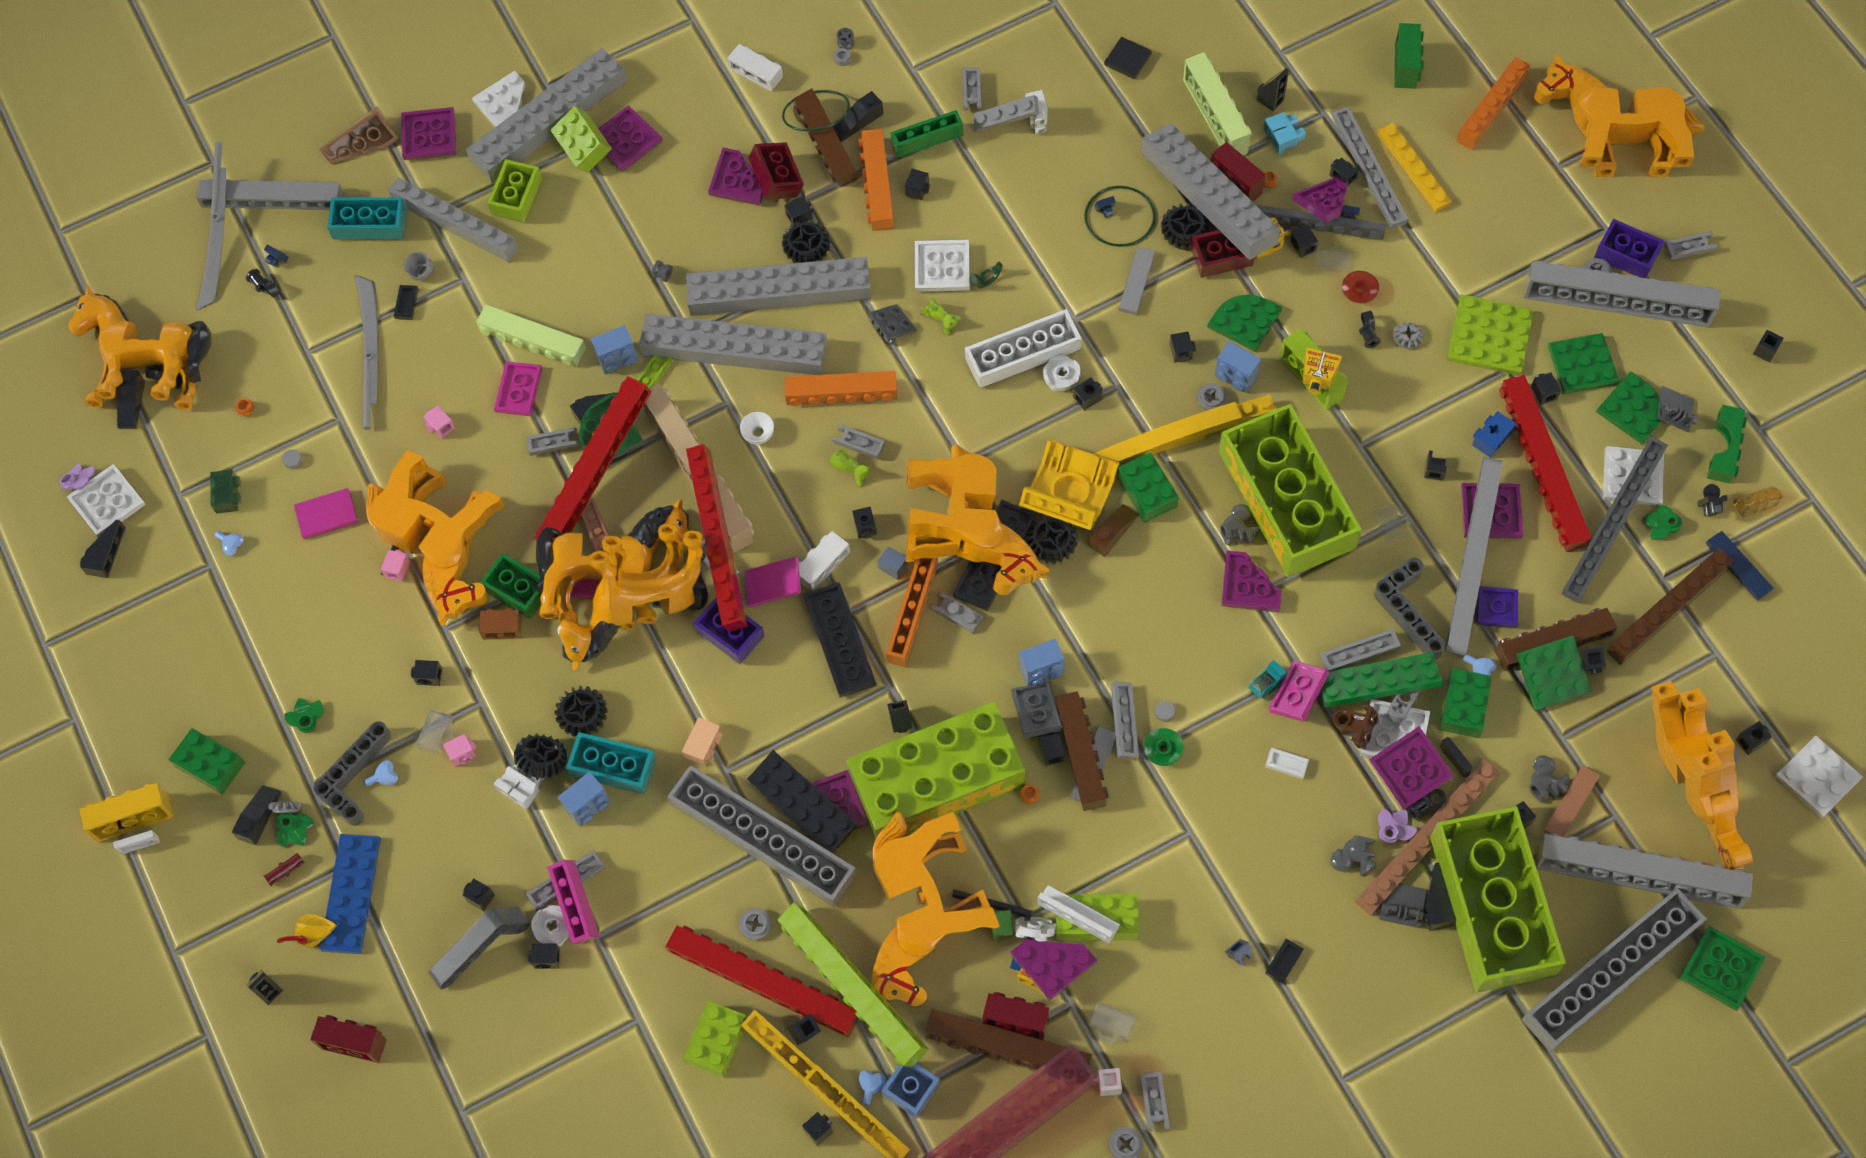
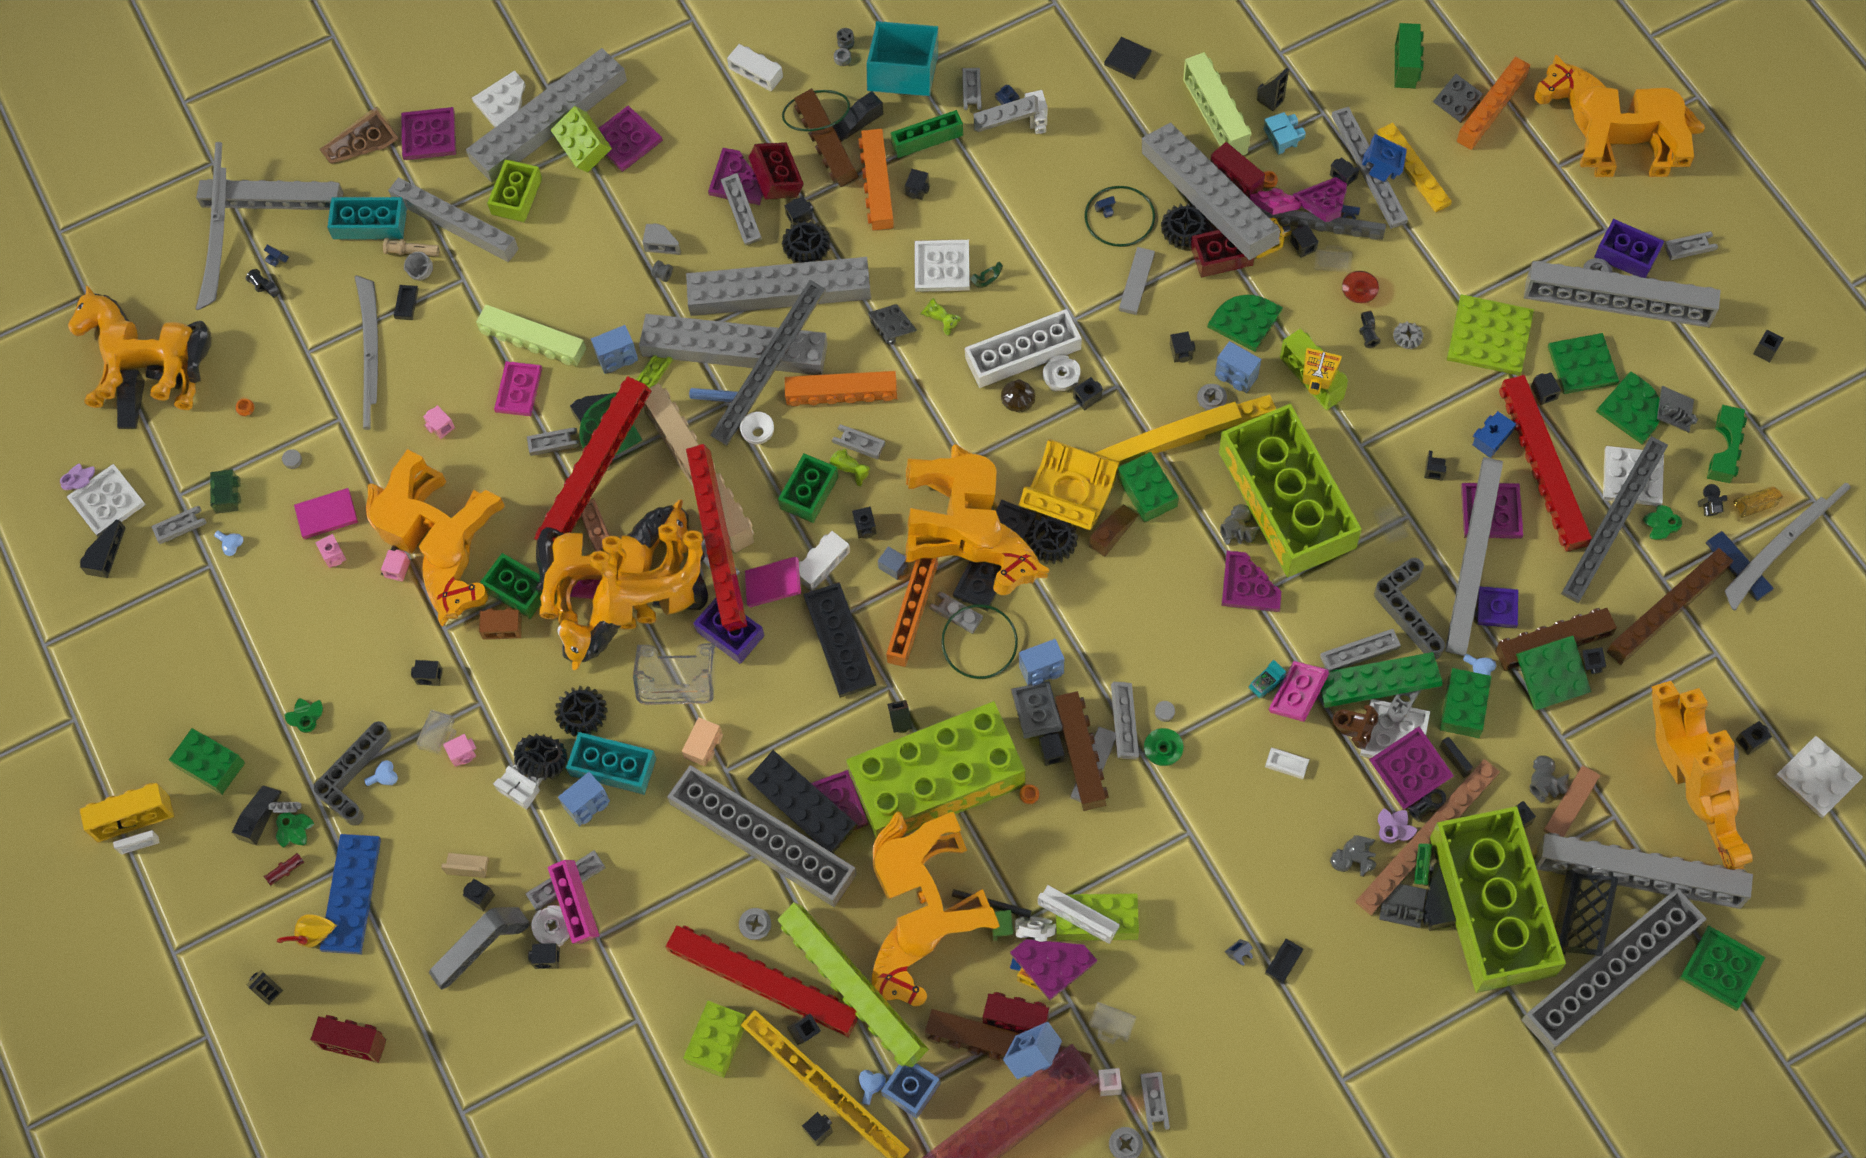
(178, 525): none -> light grey hinge
(330, 551): none -> bright pink brick
(403, 248): none -> tan pin
(466, 865): none -> tan panel
(659, 240): none -> light grey slope
(674, 678): none -> clear windscreen
(713, 395): none -> medium blue axle
(741, 209): none -> light grey plate
(768, 362): none -> dark grey plate
(808, 488): none -> green brick
(902, 58): none -> teal container
(985, 606): none -> dark green piece
(1006, 95): none -> dark blue tile
(1018, 396): none -> dark brown hair
(1032, 1050): none -> medium blue brick
(1275, 201): none -> dark pink plate
(1386, 157): none -> blue panel
(1423, 864): none -> green slope
(1458, 98): none -> dark grey hinge
(1568, 907): none -> black fence
(1745, 580): none -> light grey piece

